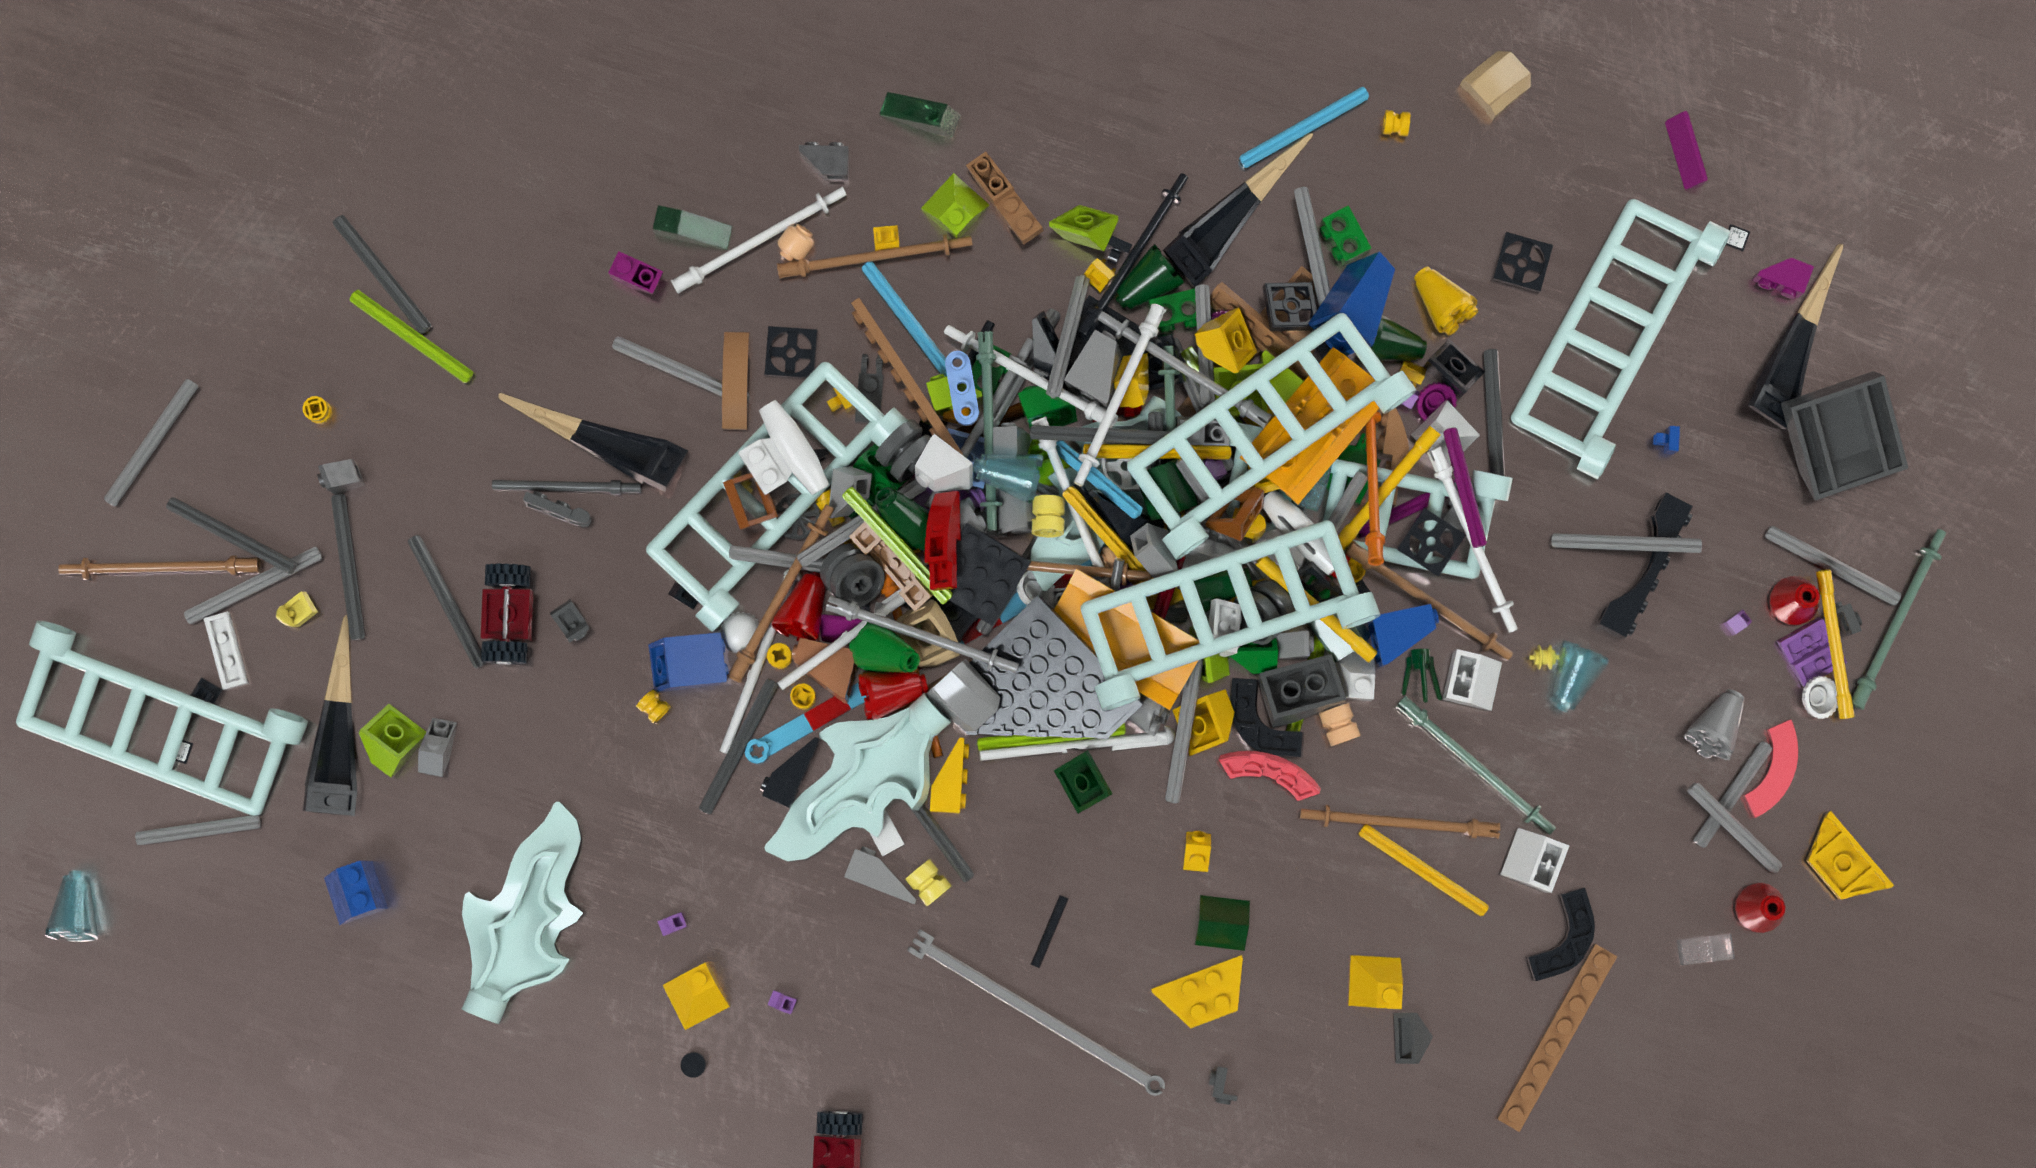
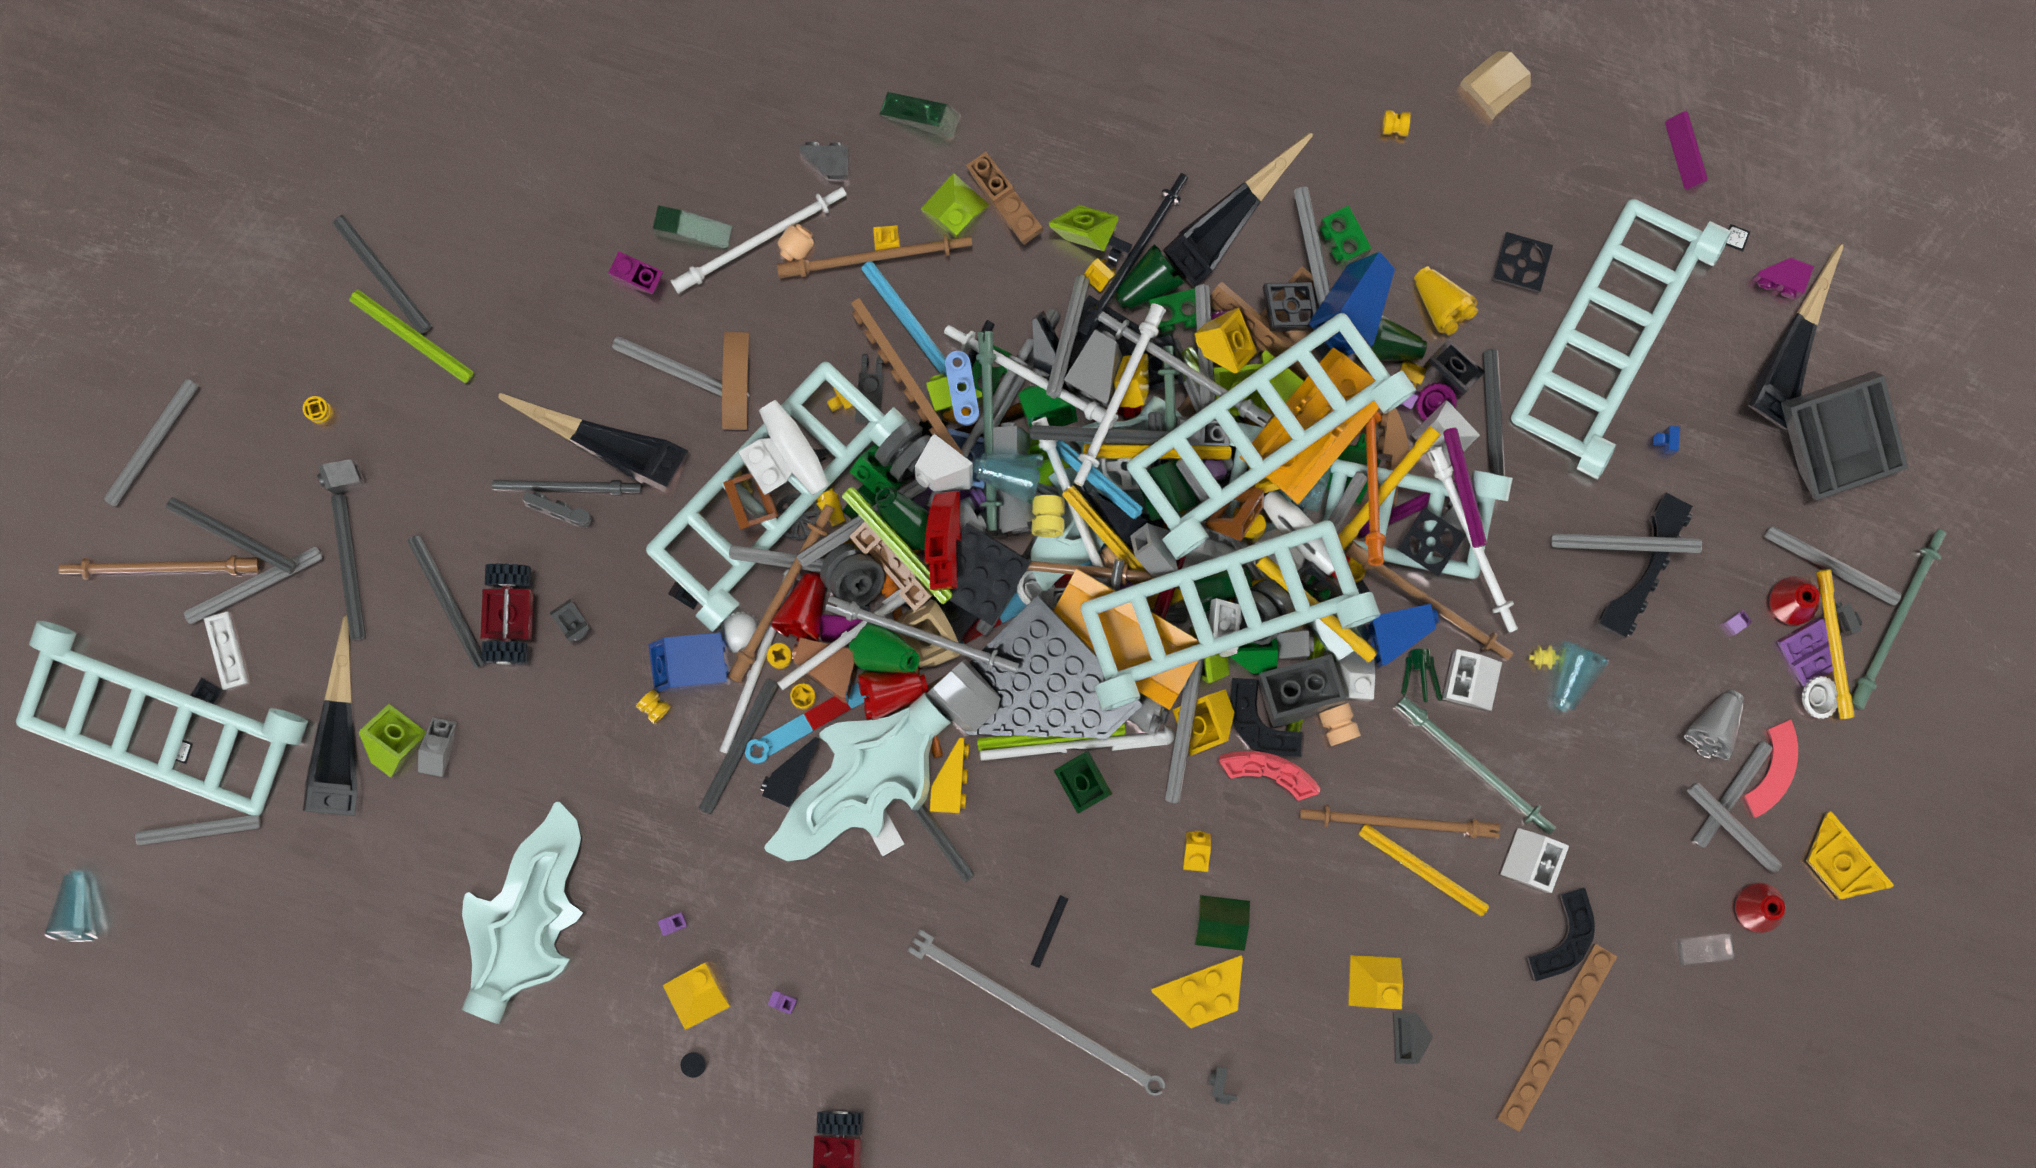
(296, 610): light yellow plate -> none
(355, 891): blue slope -> none
(810, 354): black piece -> none
(842, 480): light grey slope -> none
(873, 873): light grey slope -> none
(928, 882): light yellow wheel -> none
(1304, 127): medium azure axle -> none

